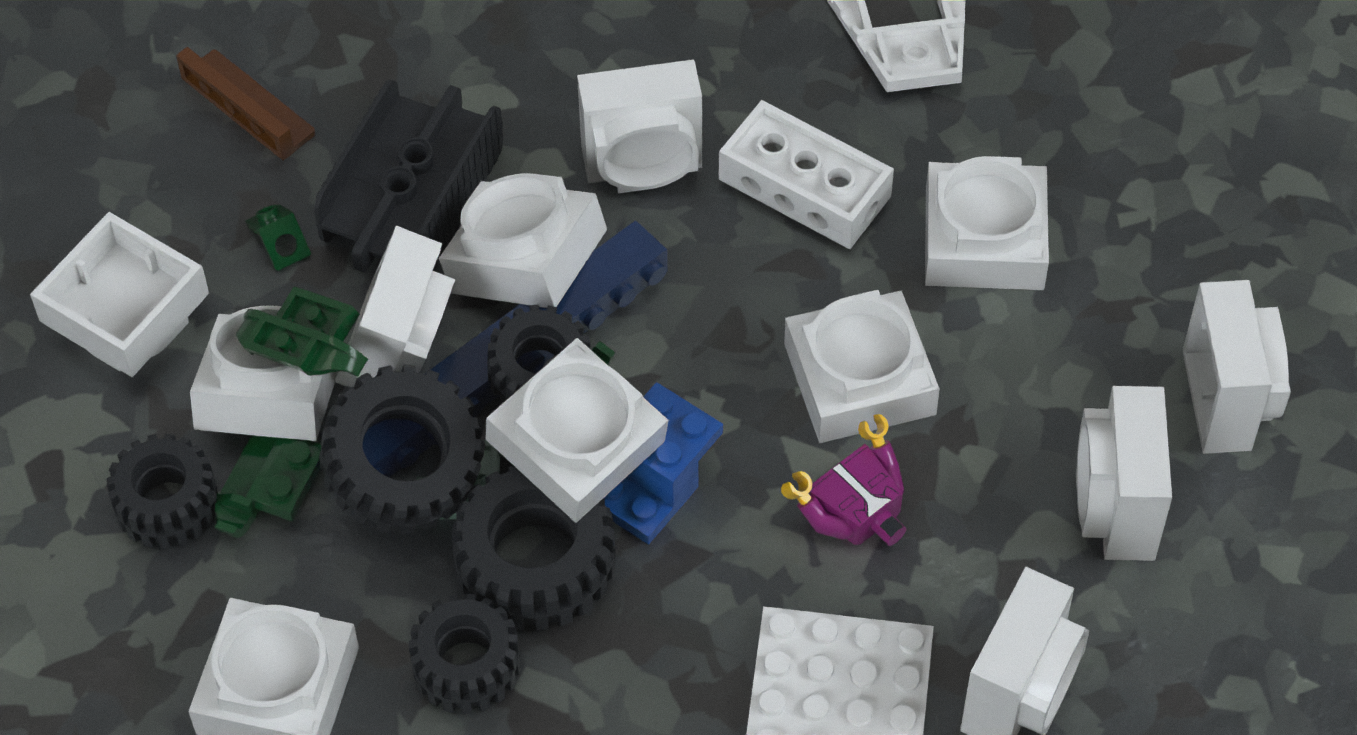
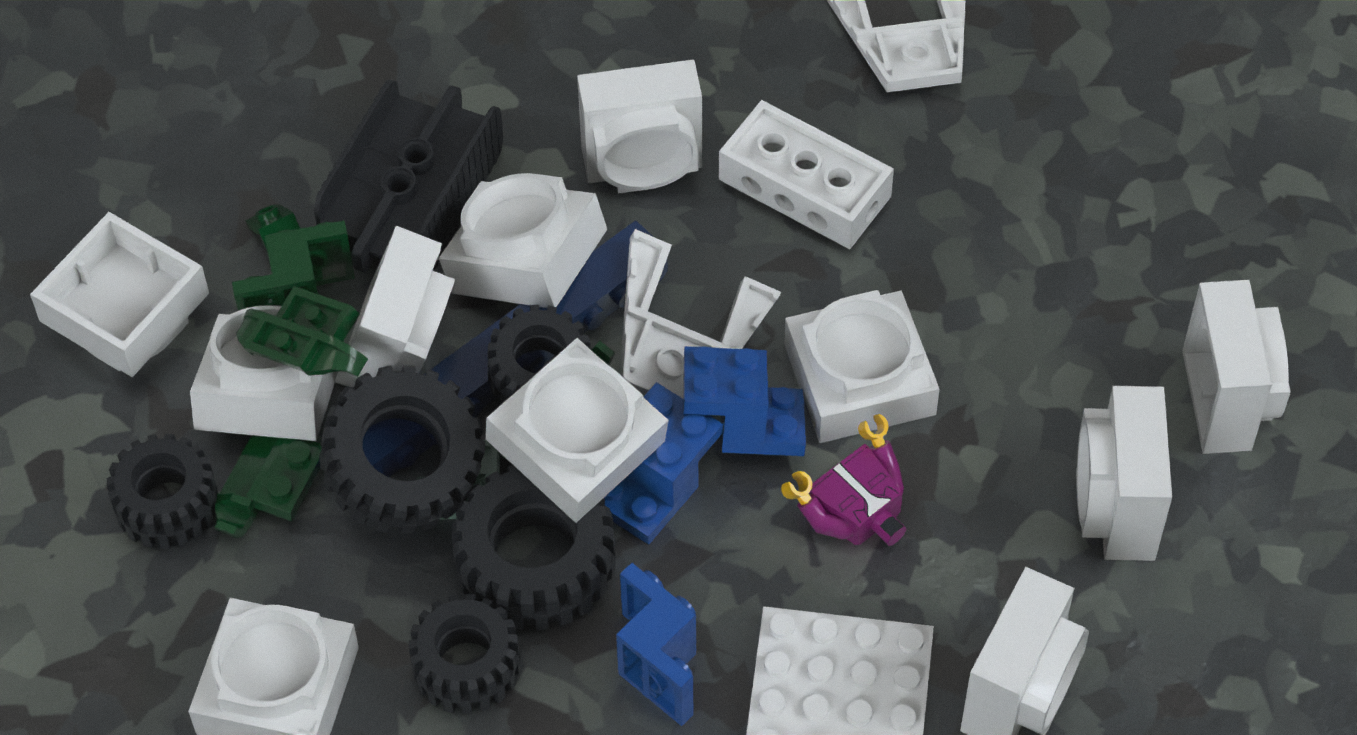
(245, 101): reddish brown panel -> none
(301, 260): none -> dark green bracket
(654, 345): none -> white wing
(657, 643): none -> blue bracket
(737, 389): none -> blue bracket
(986, 224): white container -> none

